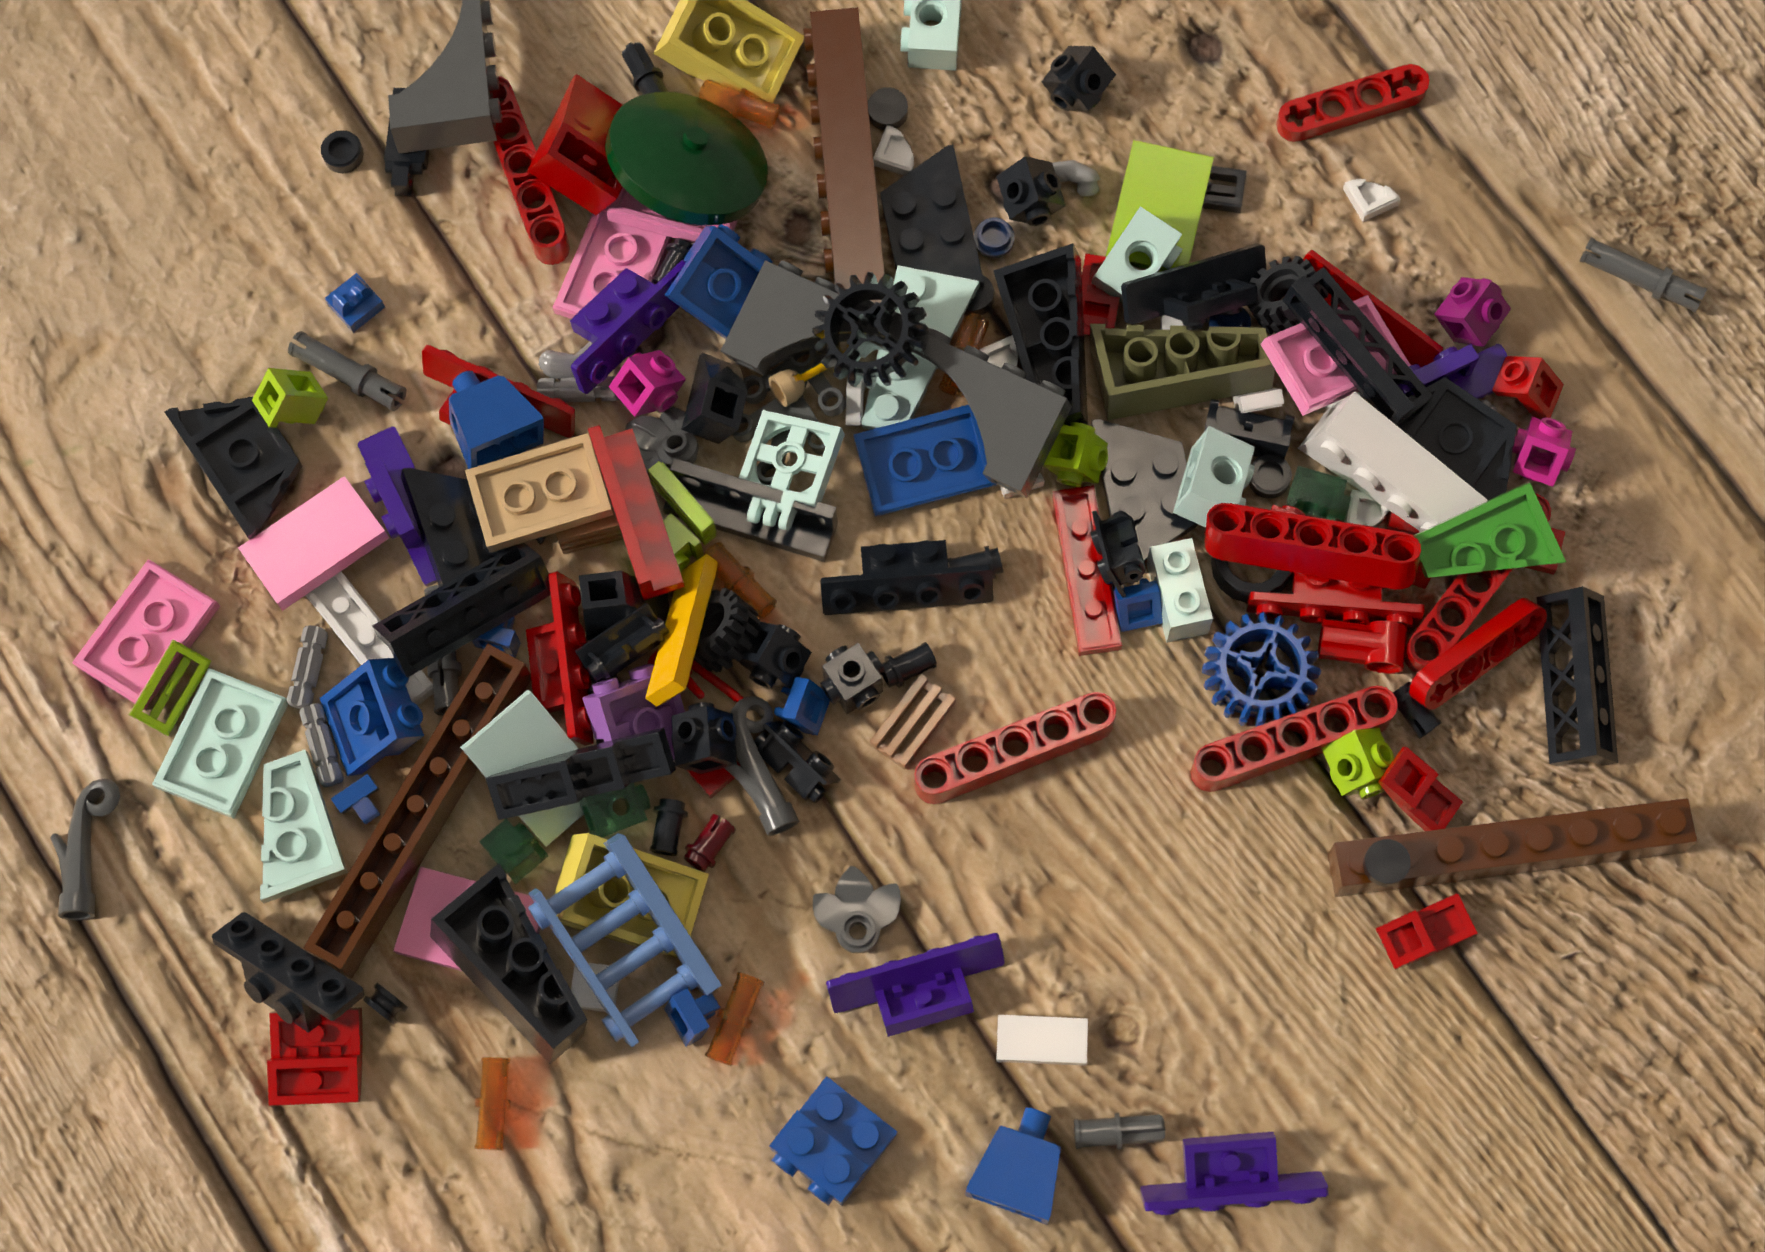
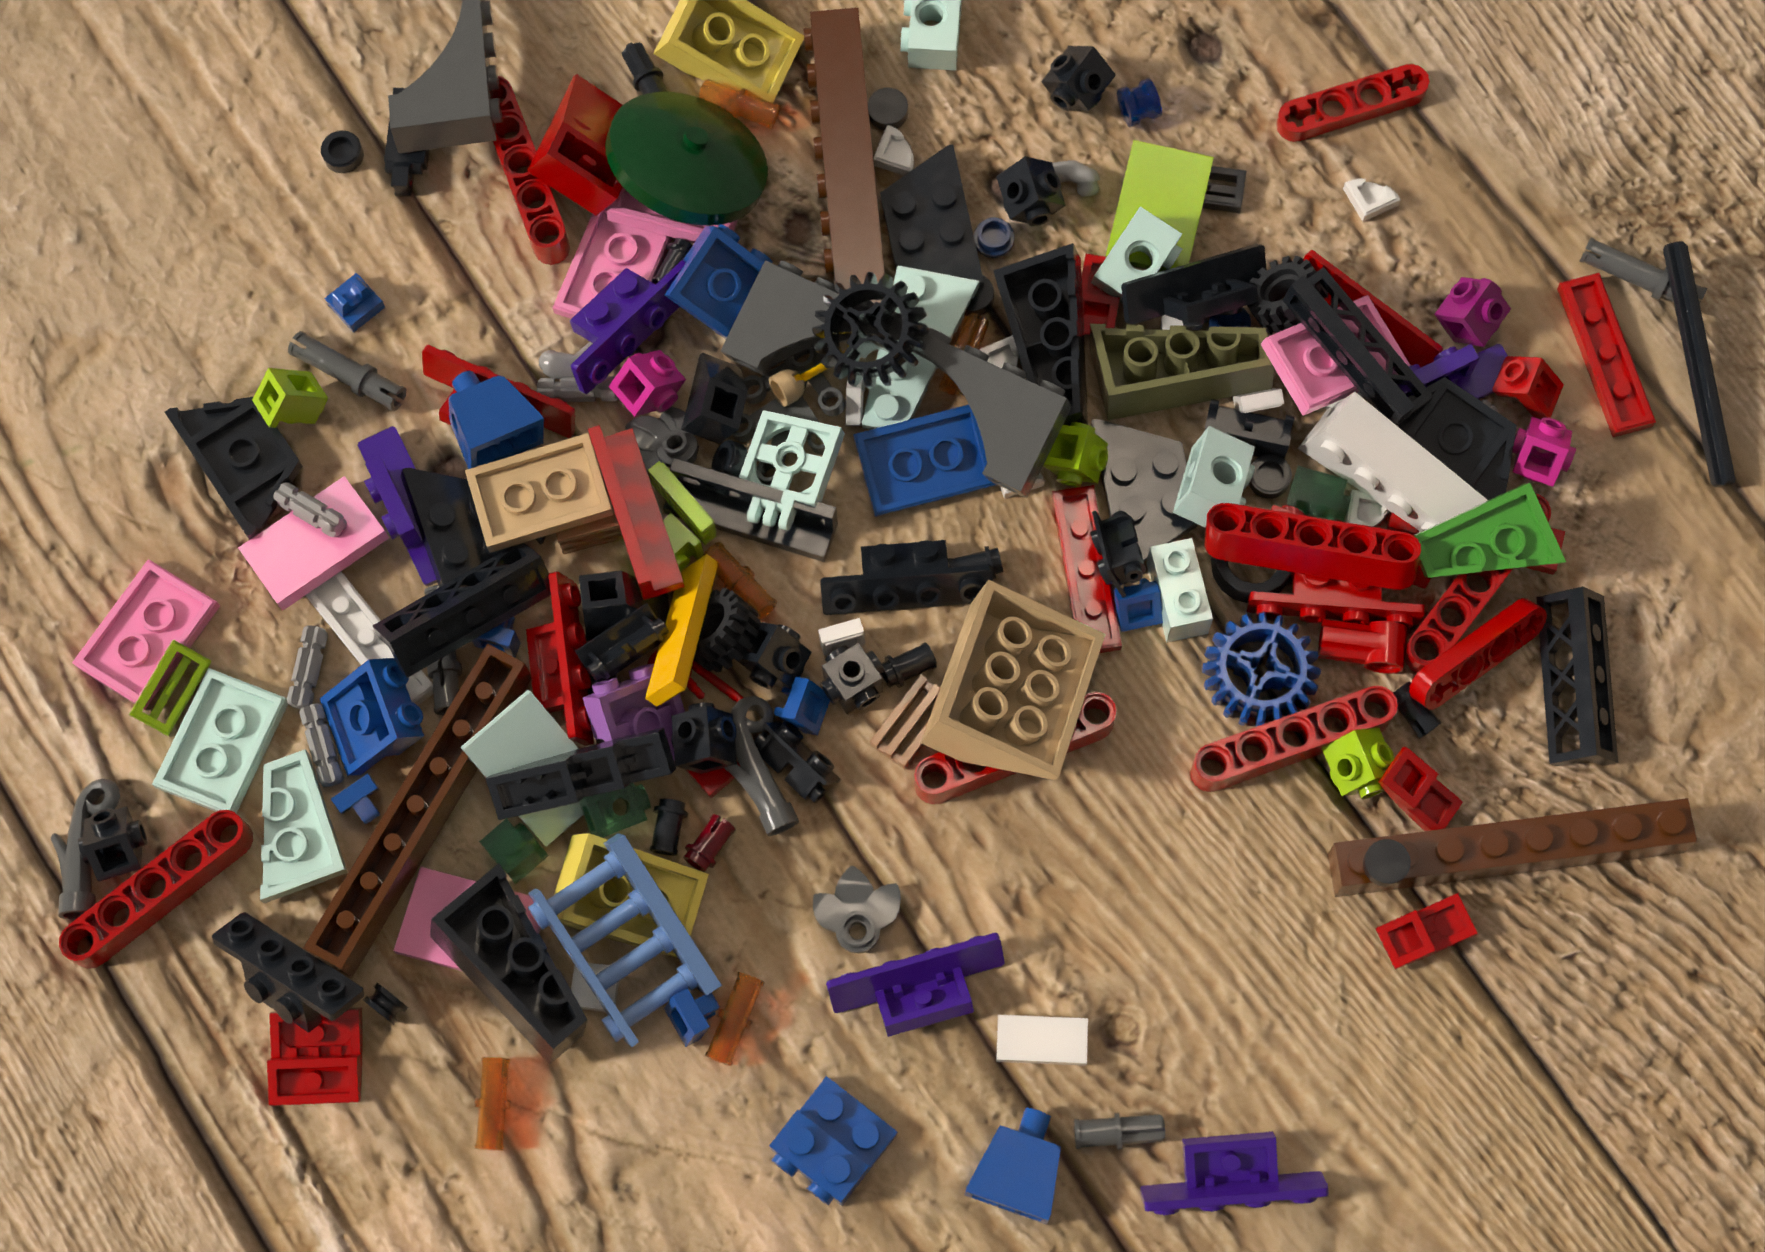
(112, 843): none -> black brick
(135, 890): none -> red beam
(310, 509): none -> light grey axle
(729, 458): none -> black tile
(841, 634): none -> white tile
(1013, 685): none -> tan slope
(1139, 102): none -> clear blue wheel
(1606, 355): none -> red tile
(1699, 364): none -> black axle

